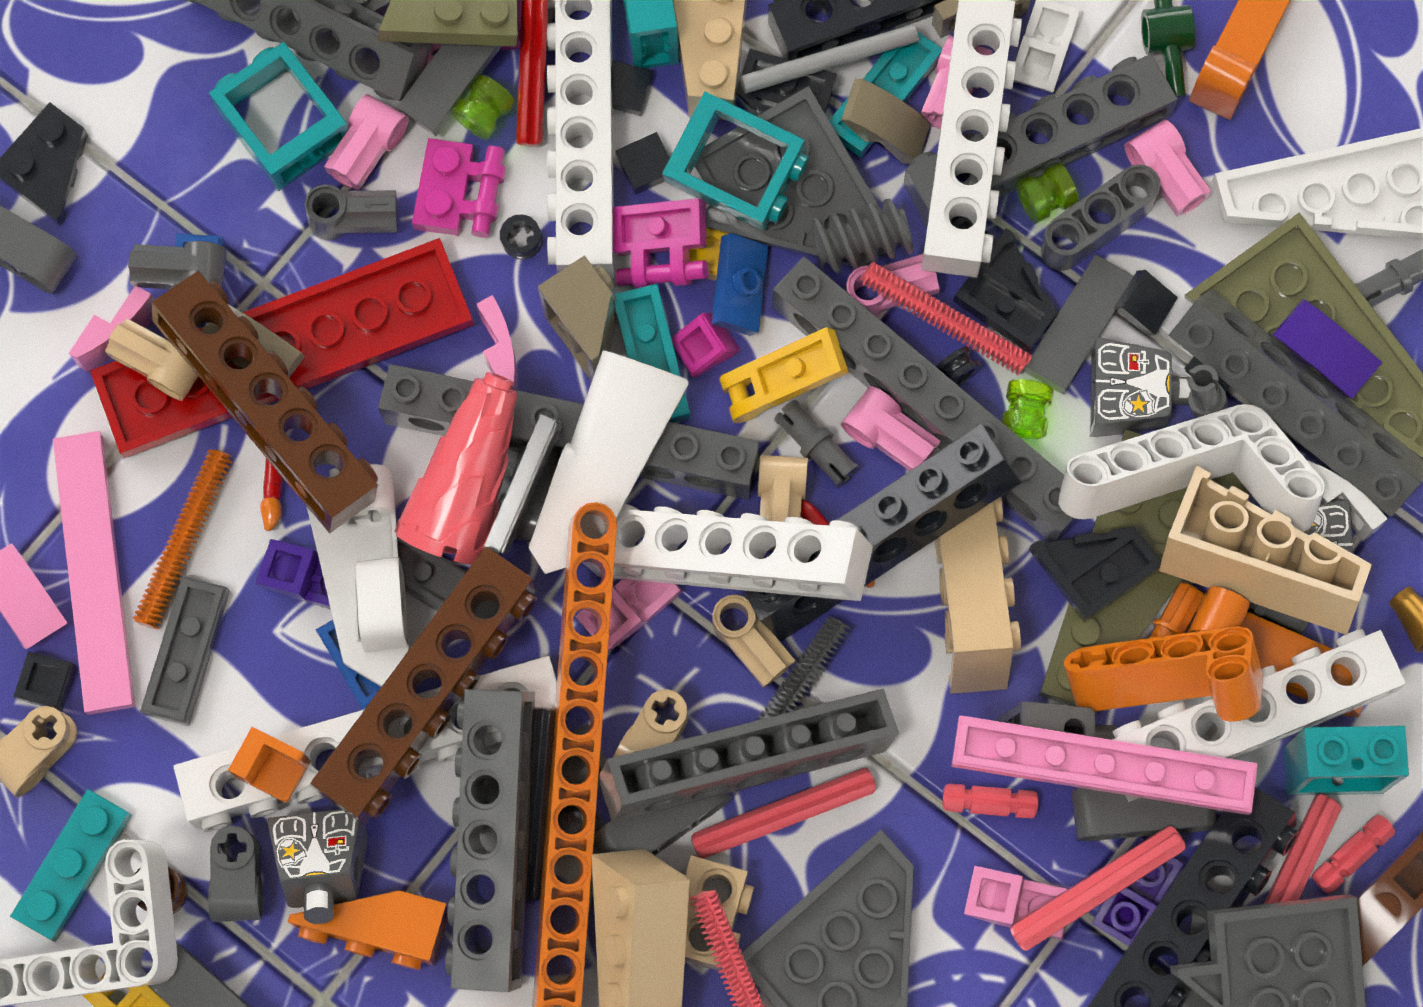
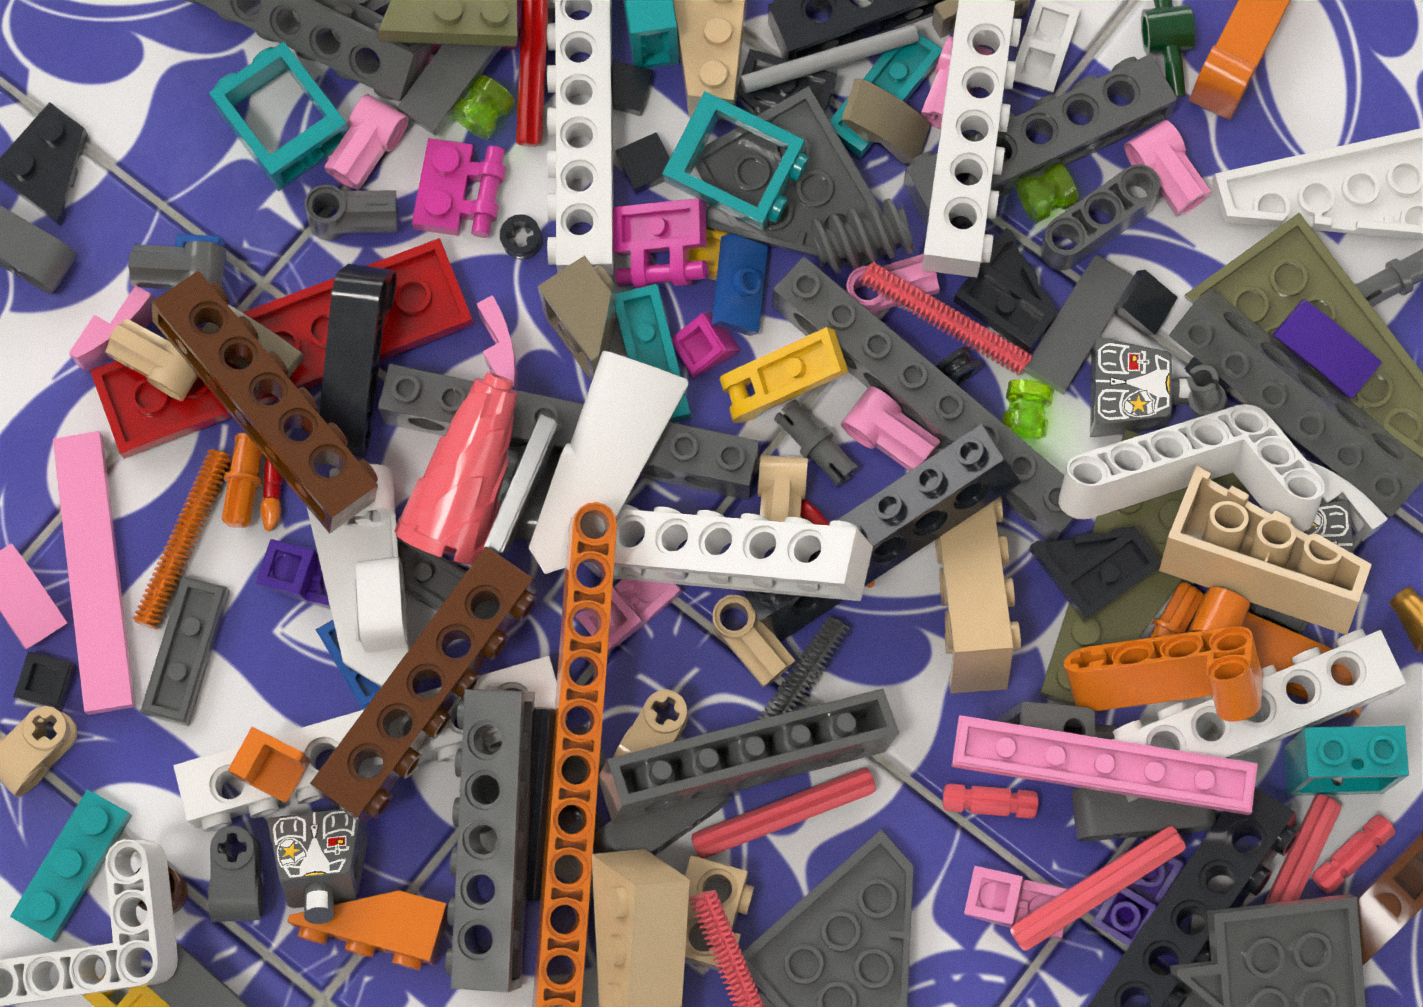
(241, 482): none -> orange axle
(353, 350): none -> black beam

